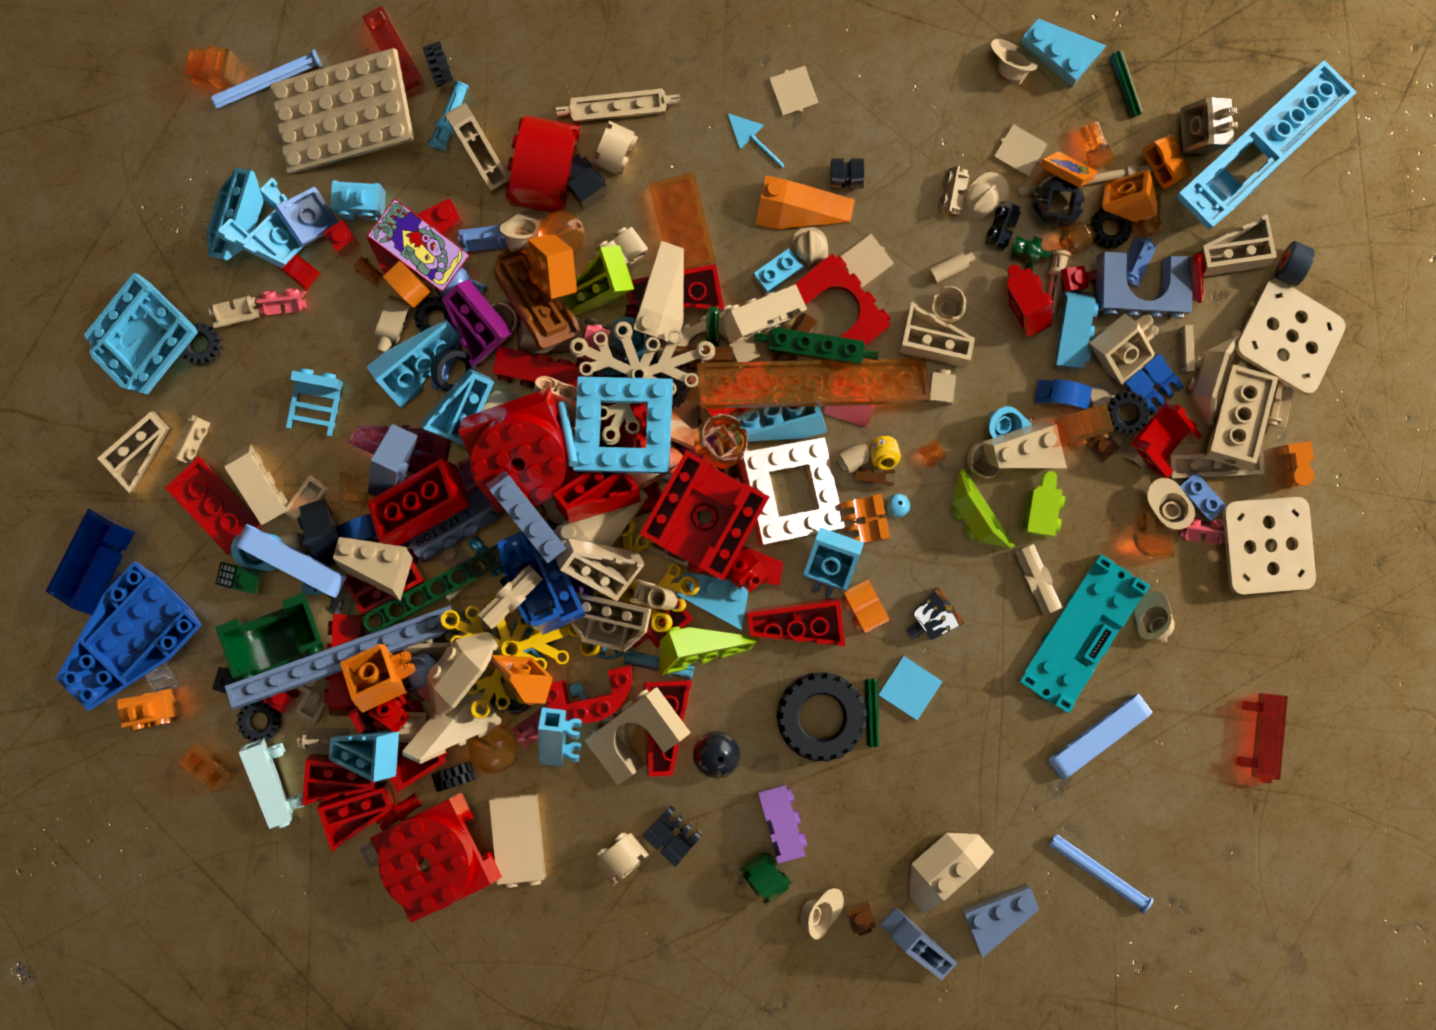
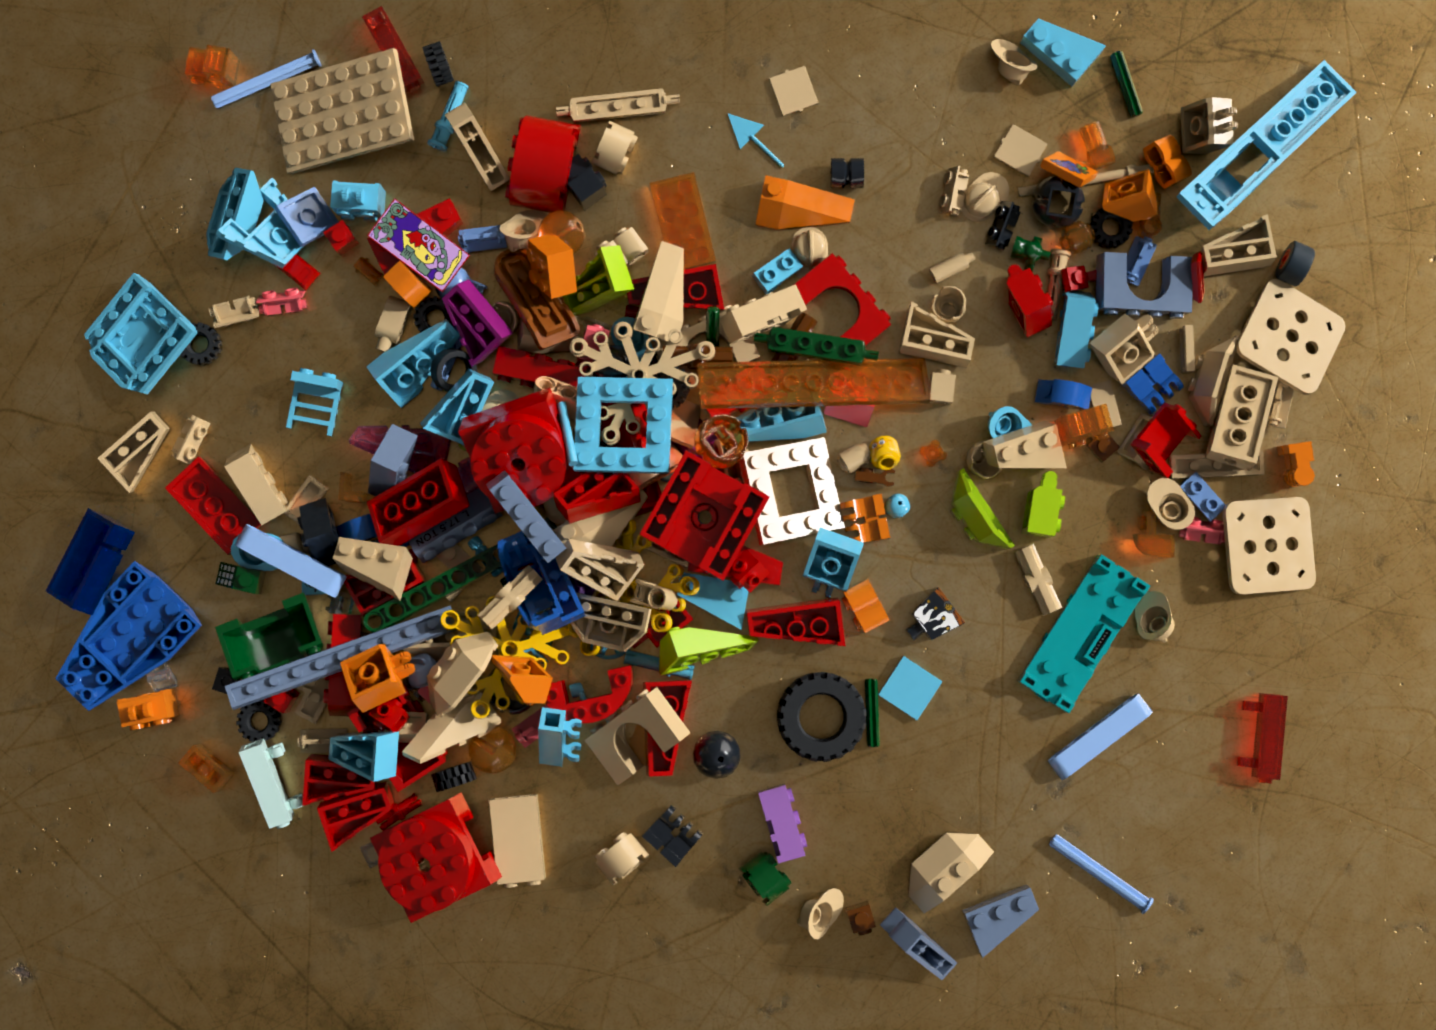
(867, 260): tan piece -> none
(1142, 412): black tyre -> none

